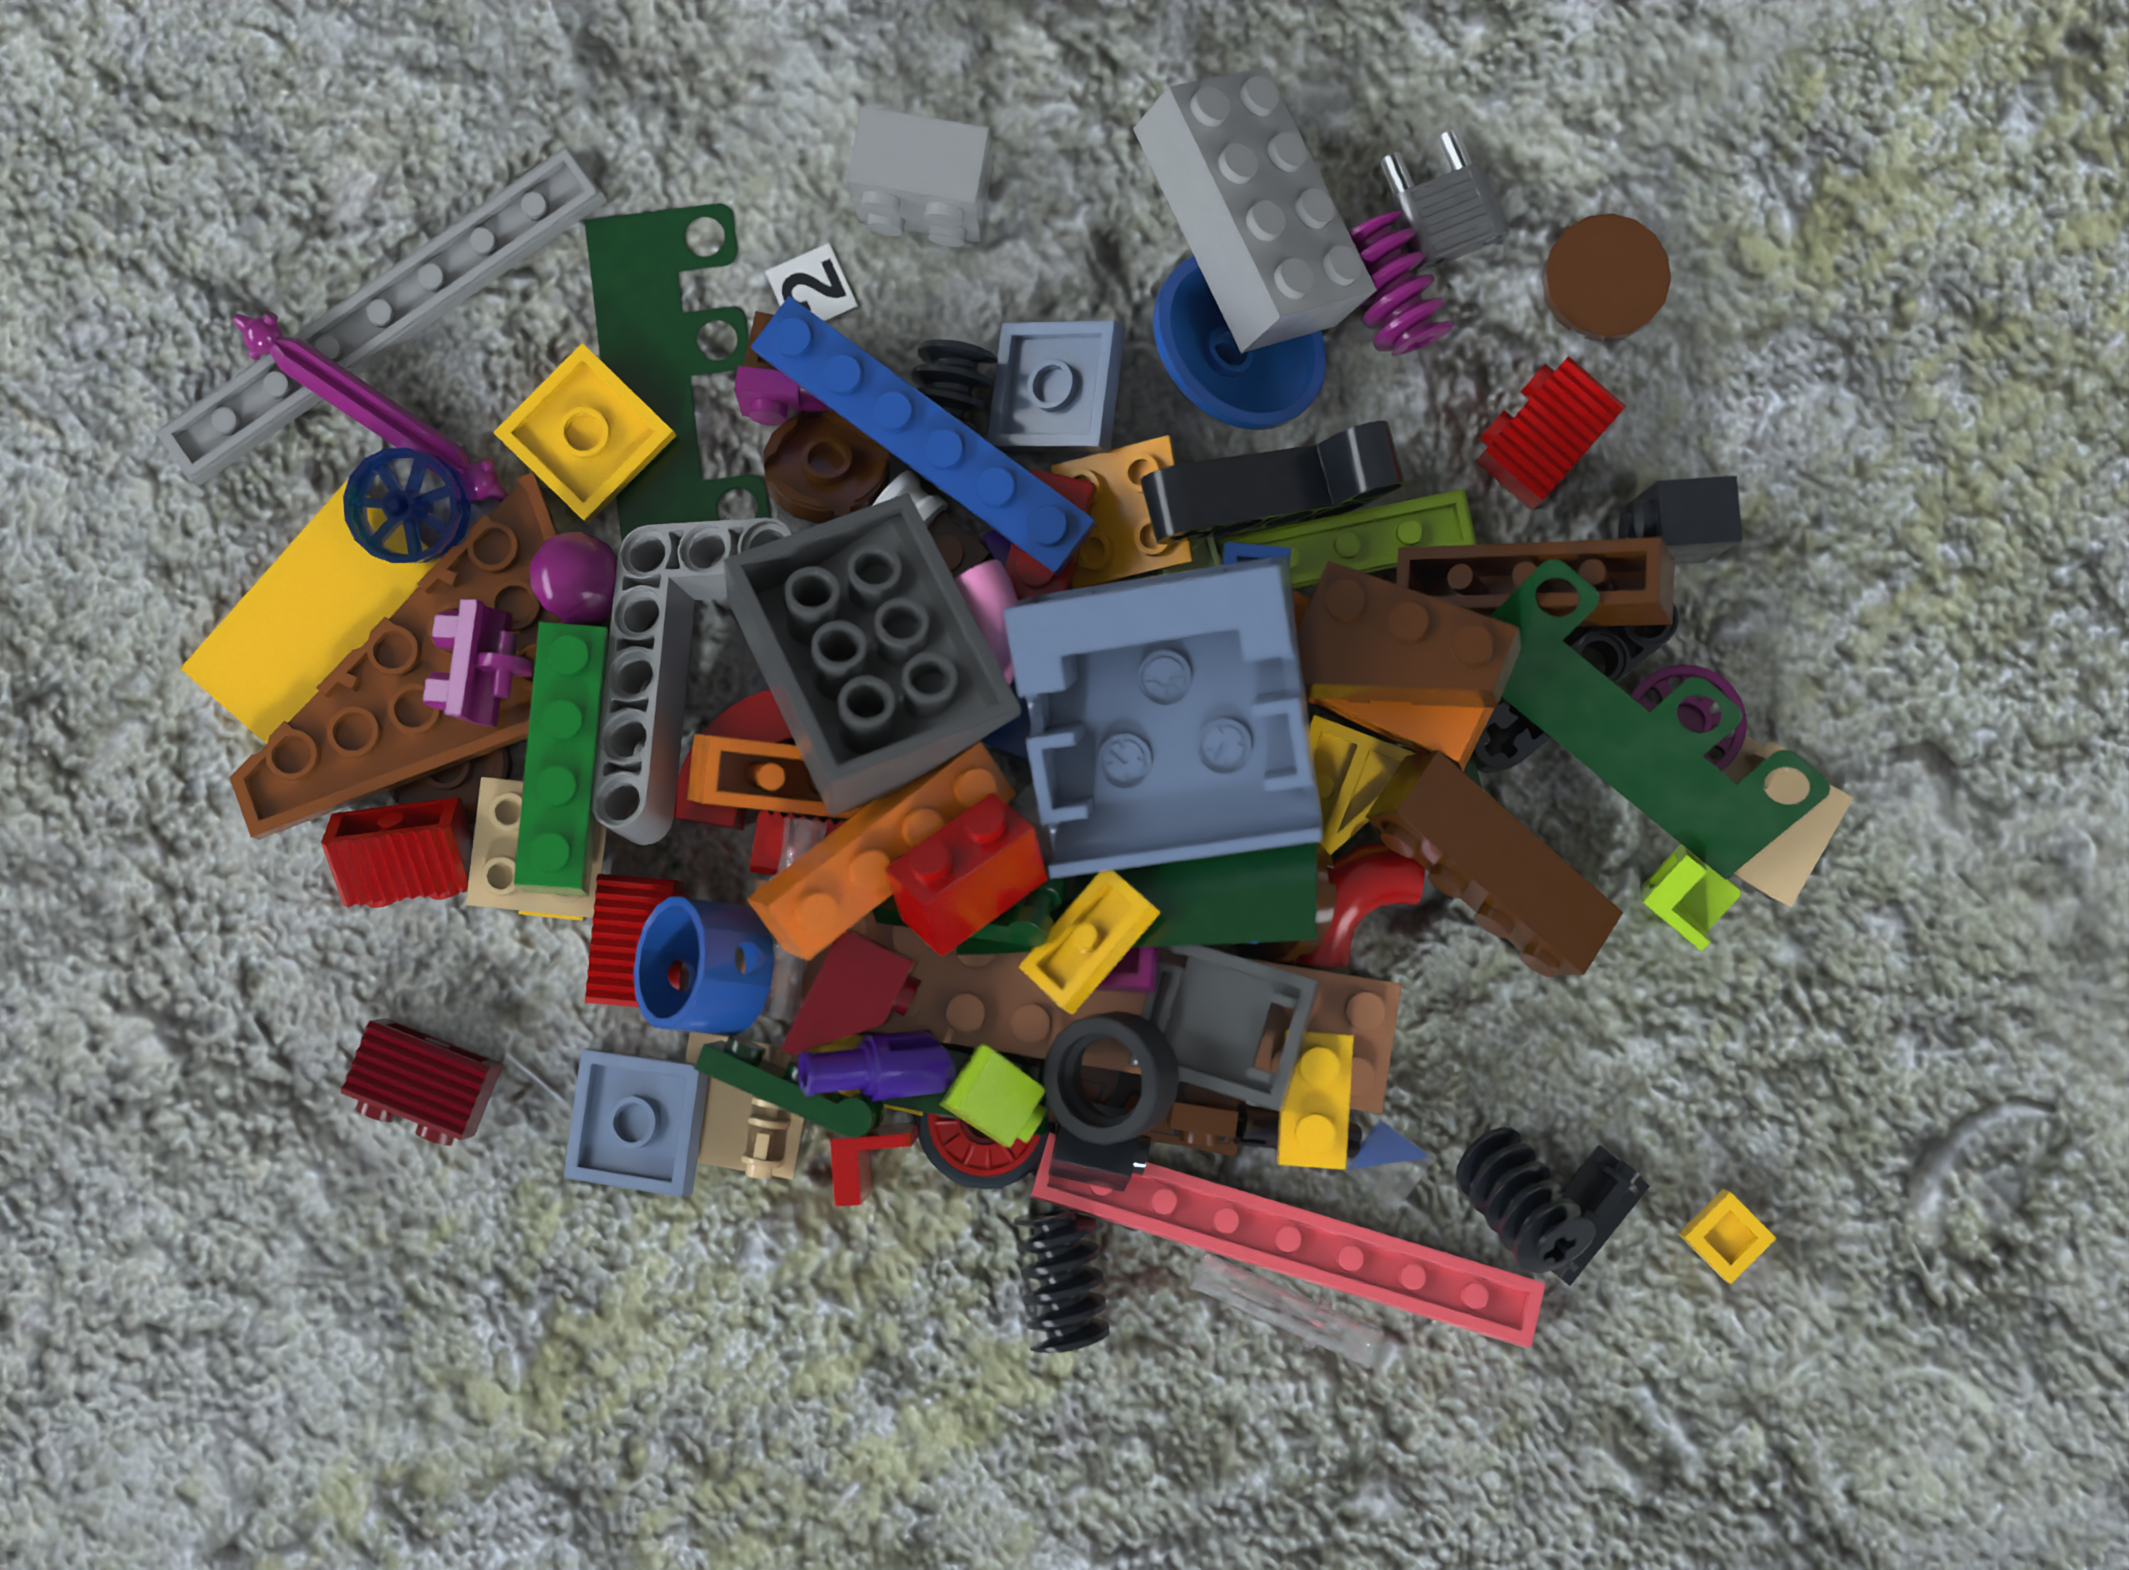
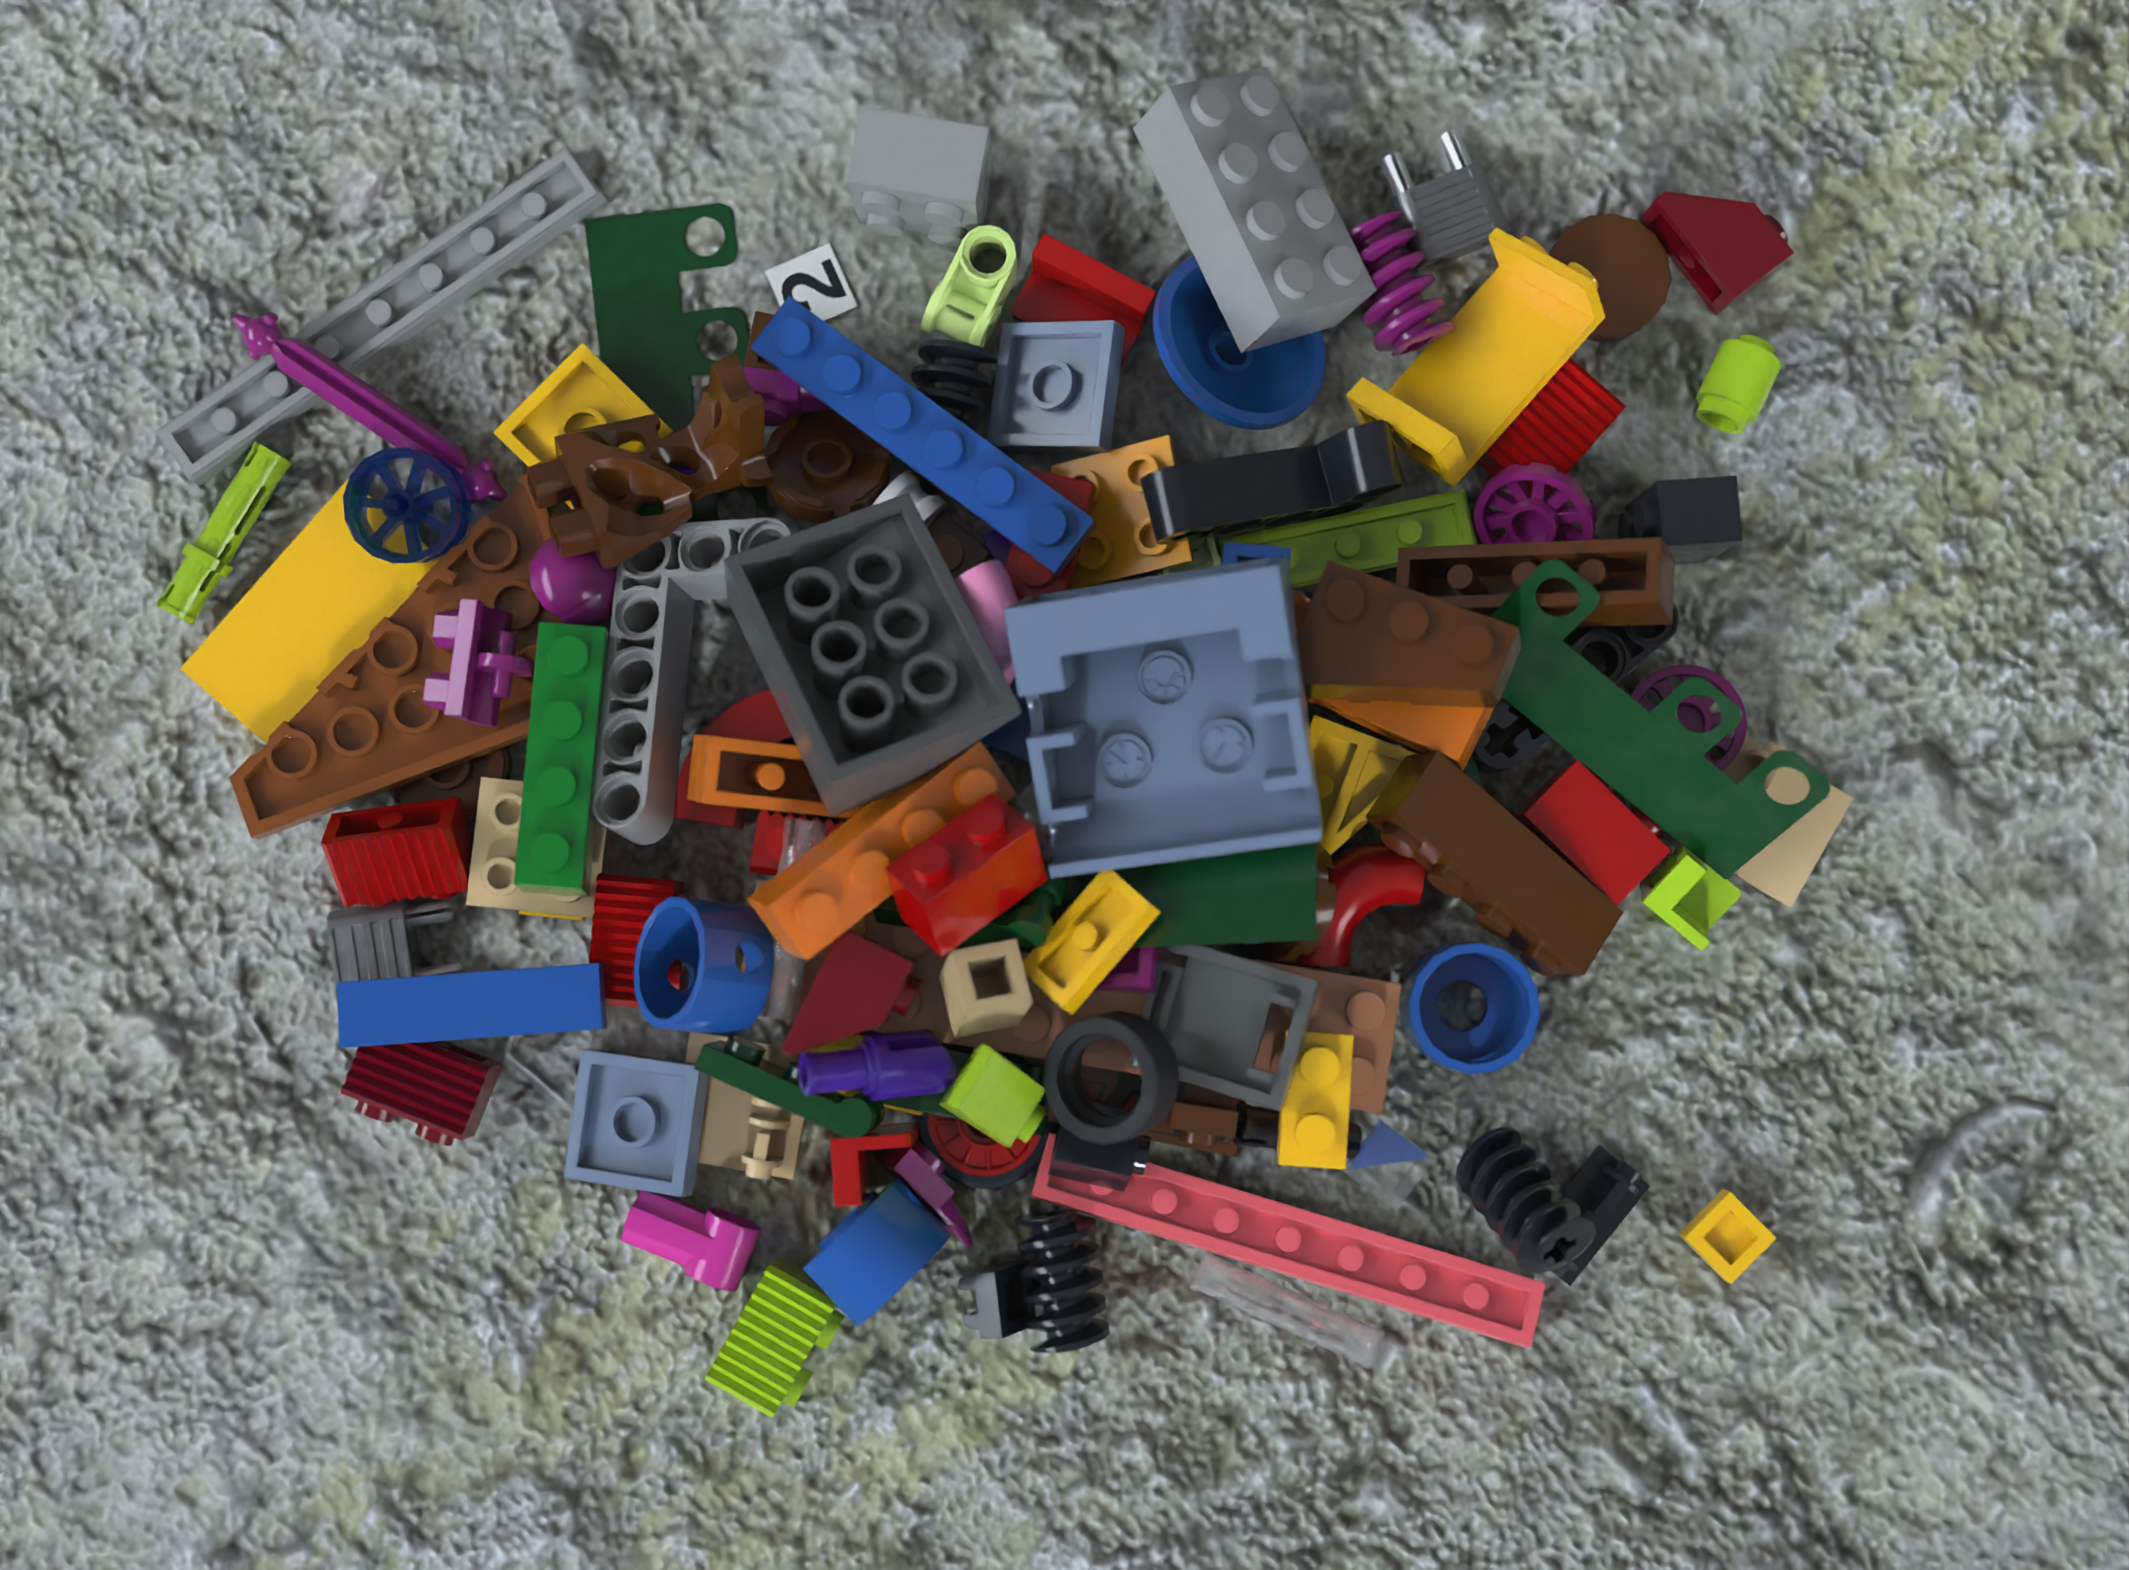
(222, 535): none -> lime pin
(383, 941): none -> flat silver piece
(471, 1005): none -> blue tile
(608, 484): none -> reddish brown hips
(708, 1243): none -> dark pink piece
(774, 1337): none -> lime brick
(876, 1251): none -> blue piece
(920, 1173): none -> magenta plate
(969, 301): none -> yellowish green piece
(985, 988): none -> tan brick
(999, 1300): none -> black tile
(1079, 288): none -> red panel
(1490, 363): none -> yellow panel
(1509, 1011): none -> blue piece
(1534, 515): none -> magenta wheel
(1594, 830): none -> red brick
(1718, 243): none -> dark red slope
(1737, 383): none -> lime brick

